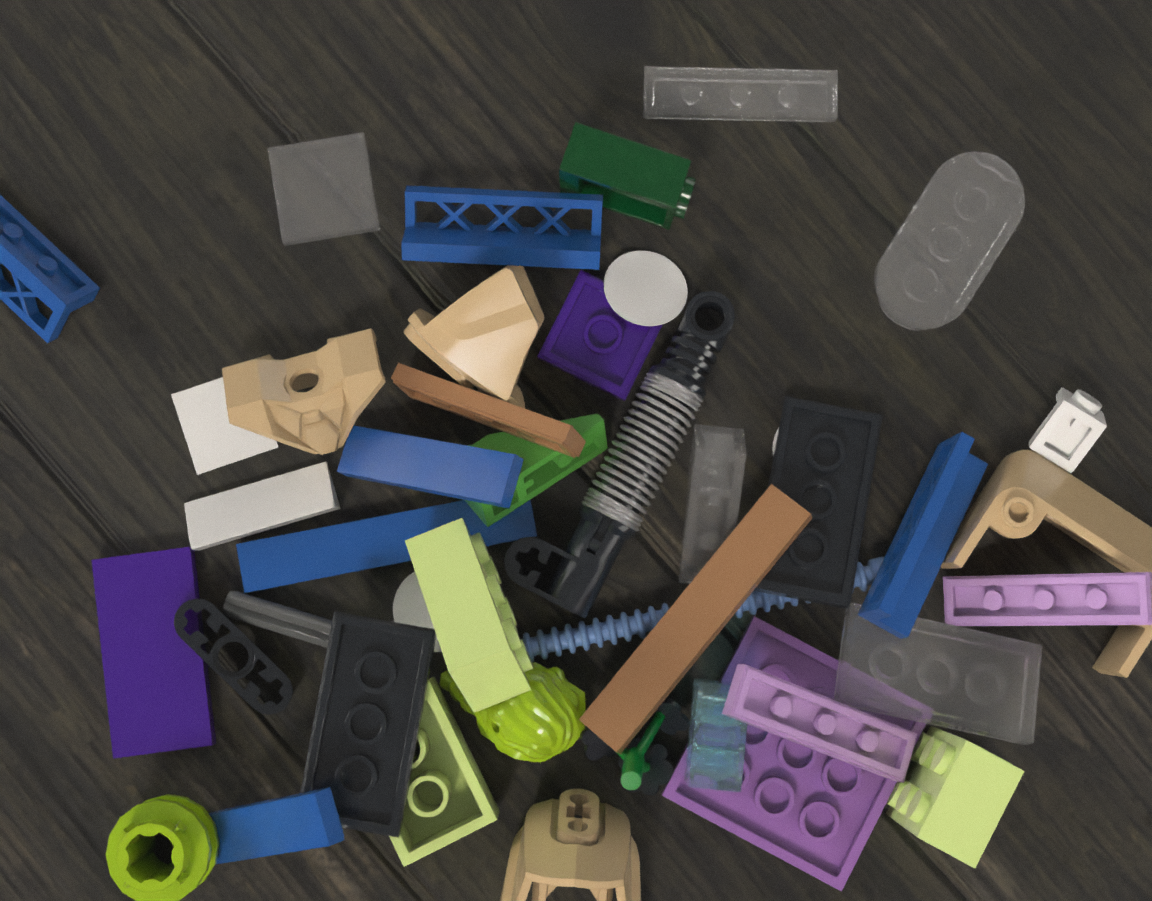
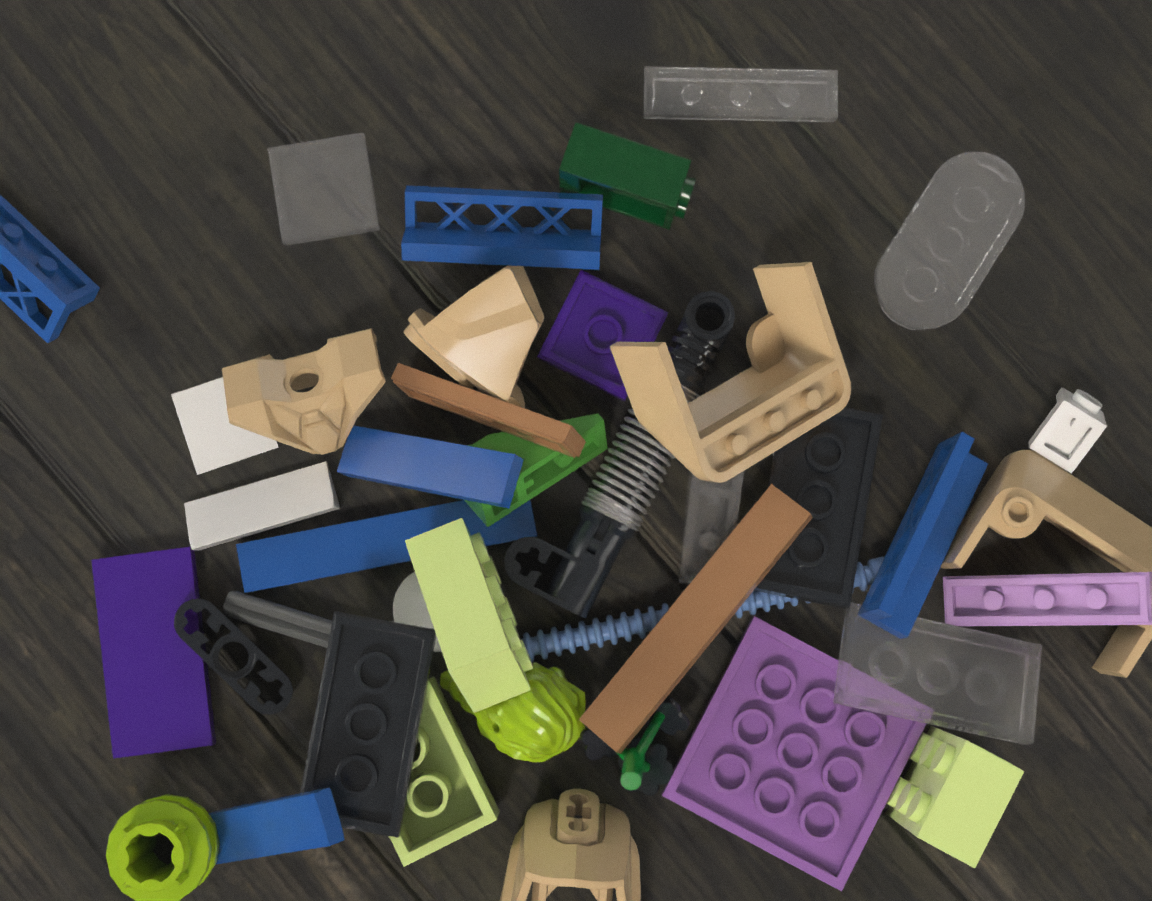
(645, 288): white sticker -> none
(714, 740): clear light blue brick -> none
(787, 391): none -> tan windscreen
(819, 723): lavender tile -> none

